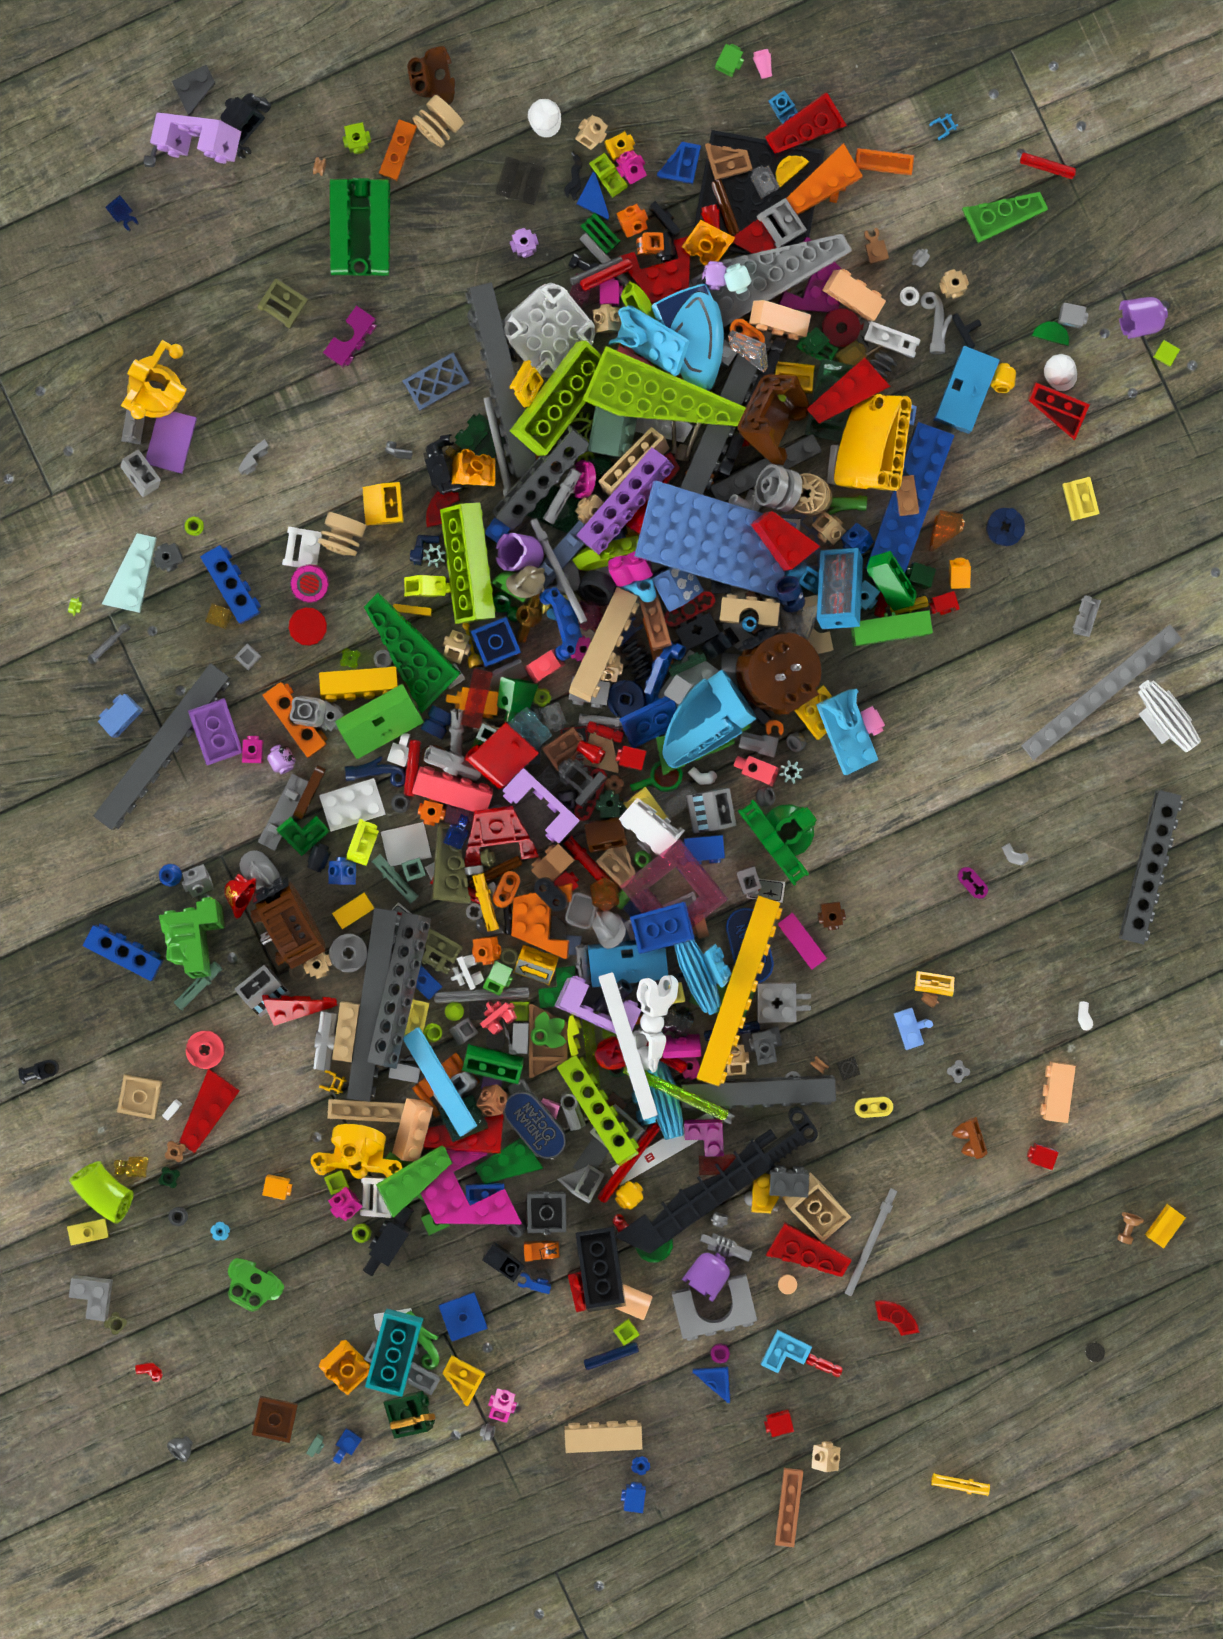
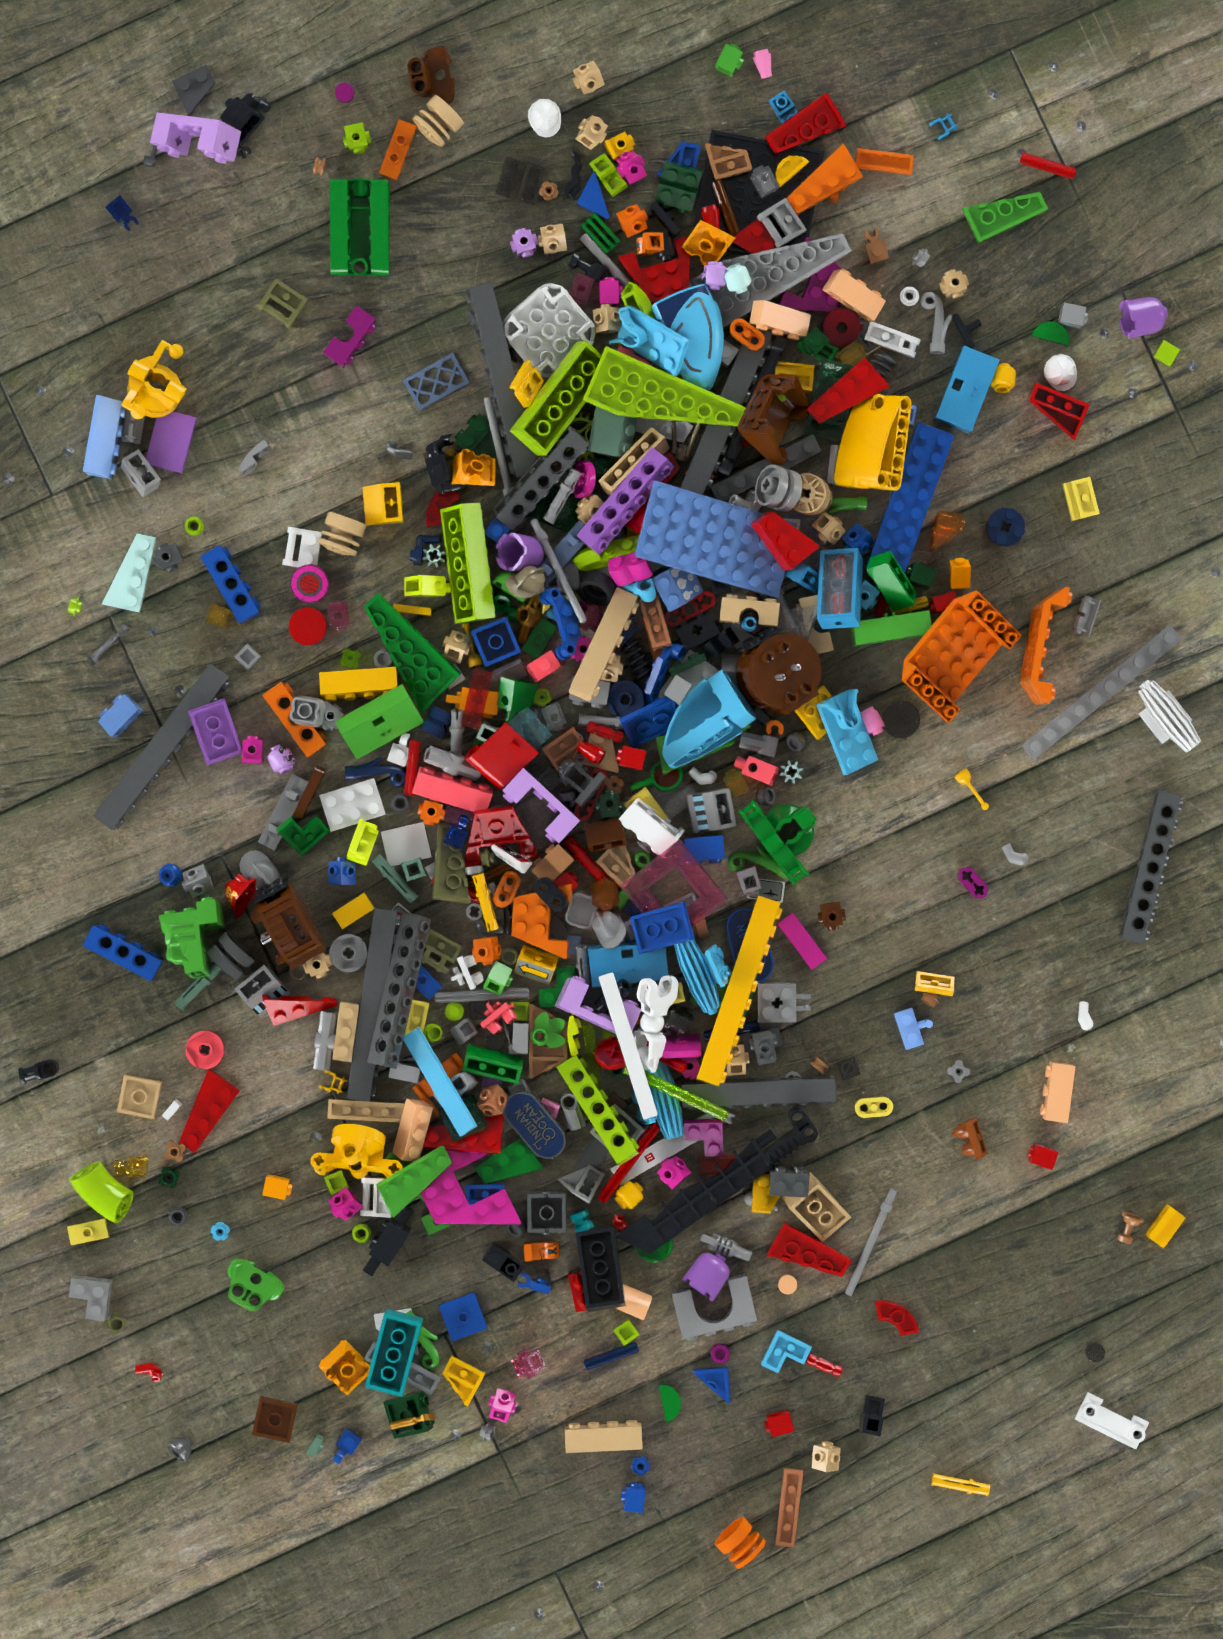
(104, 437): none -> light blue slope
(229, 958): none -> dark grey wheel
(319, 857): black brick -> none
(334, 608): none -> clear pink brick
(344, 93): none -> magenta tile
(511, 857): none -> white slope
(528, 1363): none -> clear pink brick
(539, 638): none -> green plate
(543, 191): none -> medium nougat plate
(552, 239): none -> tan brick
(576, 279): dark grey bar -> none
(581, 1220): none -> teal wheel
(588, 77): none -> tan brick
(606, 274): red axle -> none
(670, 1400): none -> green tile
(673, 1171): none -> dark pink brick
(678, 187): none -> dark green plate
(719, 1219): light grey plate -> none
(736, 782): none -> clear yellow brick
(740, 1542): none -> orange wheel
(749, 349): clear wing -> none
(763, 860): none -> bright green plant
(790, 594): dark blue wheel -> none
(871, 1417): none -> black brick
(901, 719): none -> clear smoke tile
(907, 497): medium nougat plate -> none
(956, 652): none -> orange slope
(963, 778): none -> yellow hinge
(1031, 671): none -> orange slope
(1111, 1422): none -> white brick

